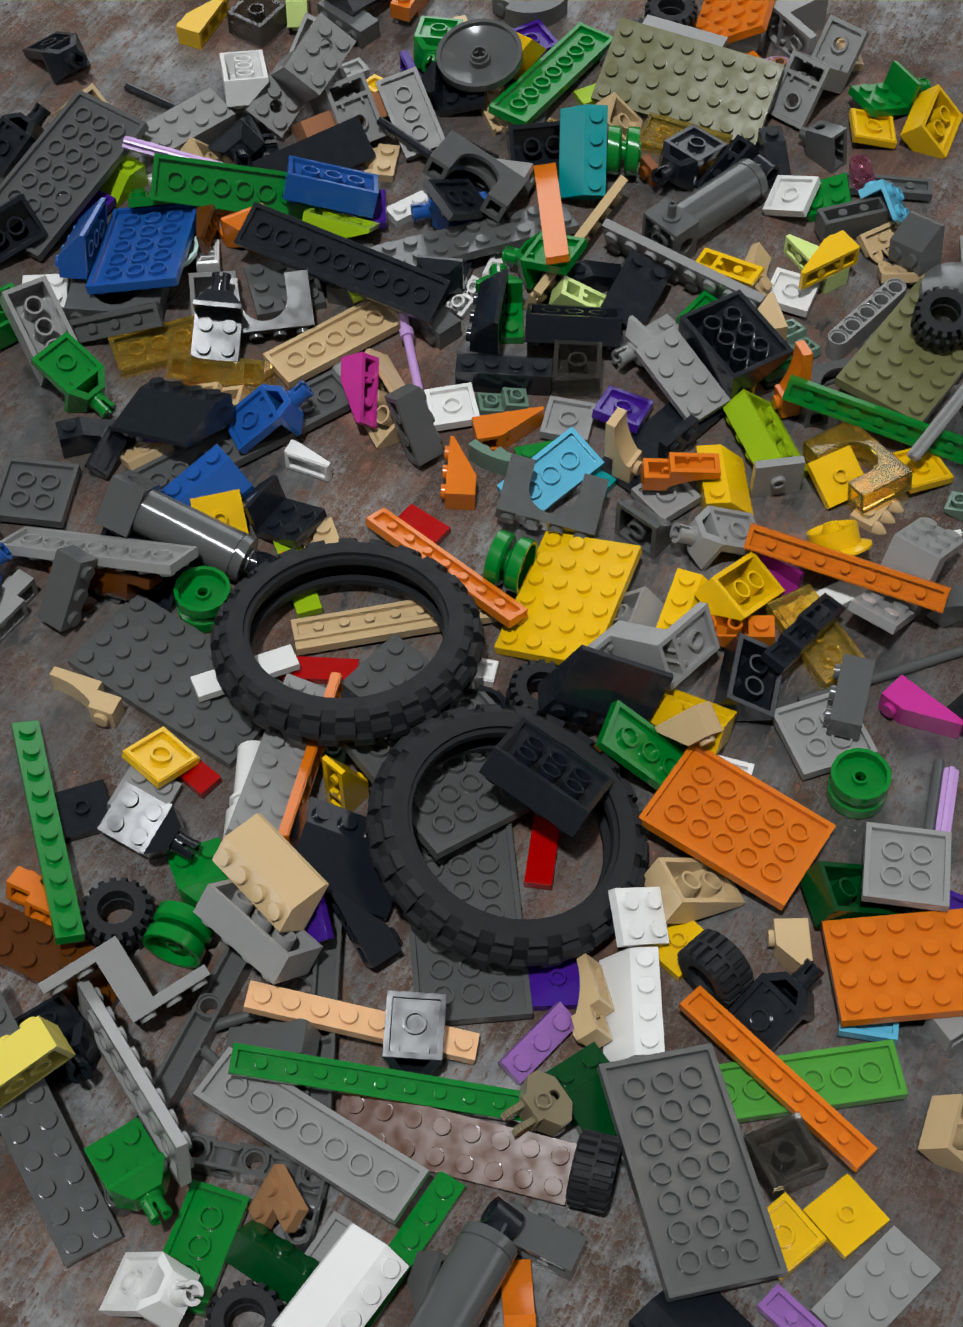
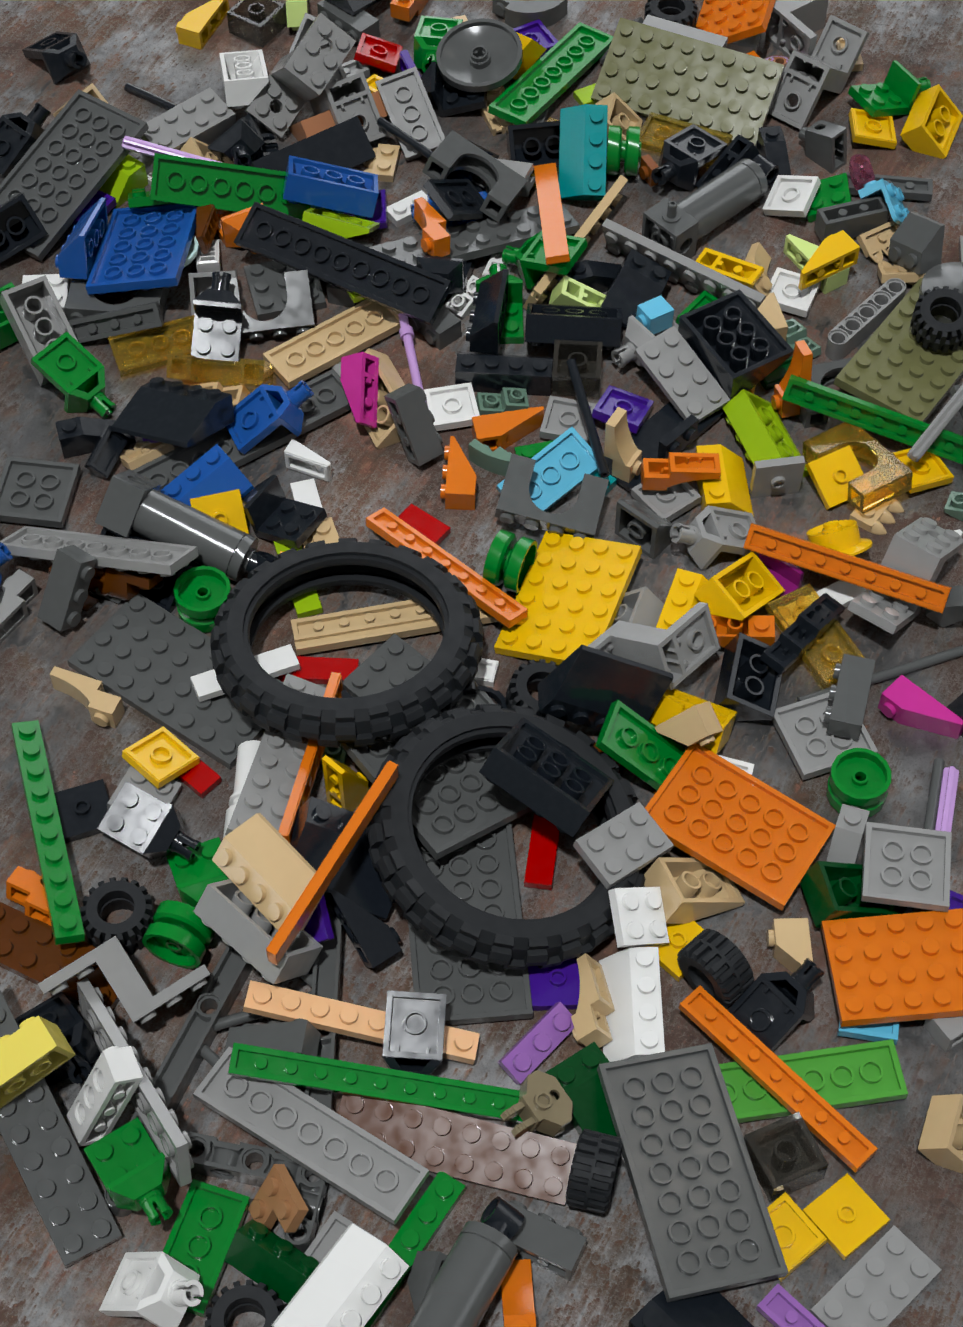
(104, 1095): none -> white brick
(306, 492): none -> white tile
(332, 863): none -> orange tile
(378, 53): none -> red plate
(434, 235): none -> orange slope
(588, 418): none -> black piece
(623, 845): none -> light grey plate
(655, 314): none -> medium azure brick
(848, 835): none -> light grey slope

